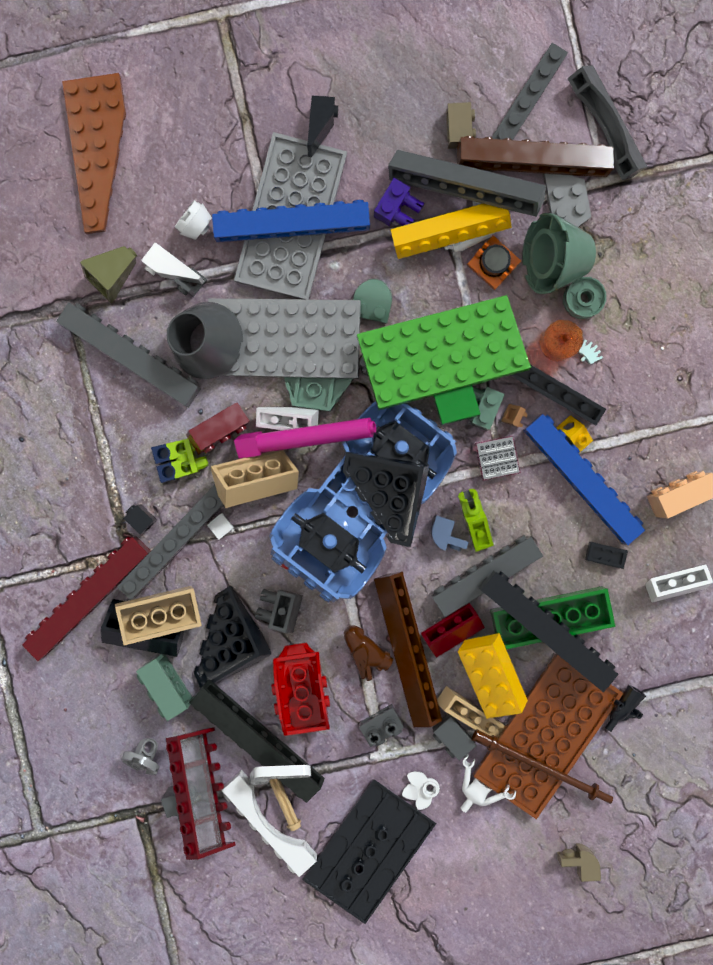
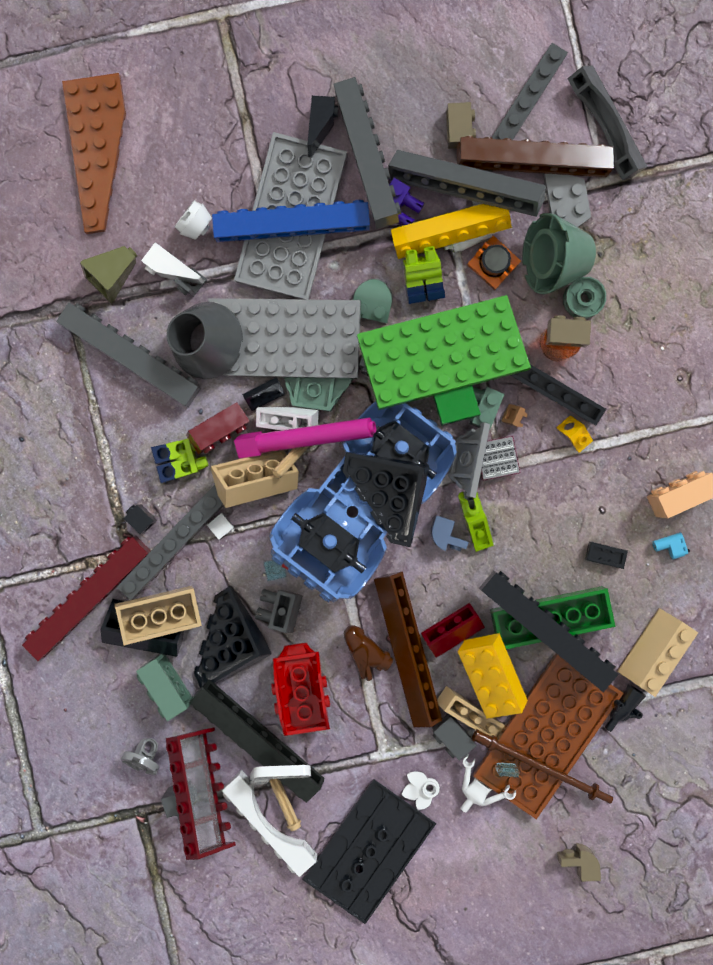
(264, 394): none -> black plate
(274, 571): none -> clear light blue tile
(288, 461): none -> tan axle
(366, 153): none -> dark grey brick
(381, 726): dark grey brick -> none
(419, 269): none -> lime hips
(466, 588): dark grey brick -> none
(469, 459): none -> light grey wing
(507, 769): none -> clear light blue tile
(568, 331): none -> dark tan brick
(584, 479): blue brick -> none
(588, 353): light aqua piece -> none
(657, 652): none -> tan slope
(675, 544): none -> medium azure piece
(679, 583): white brick -> none

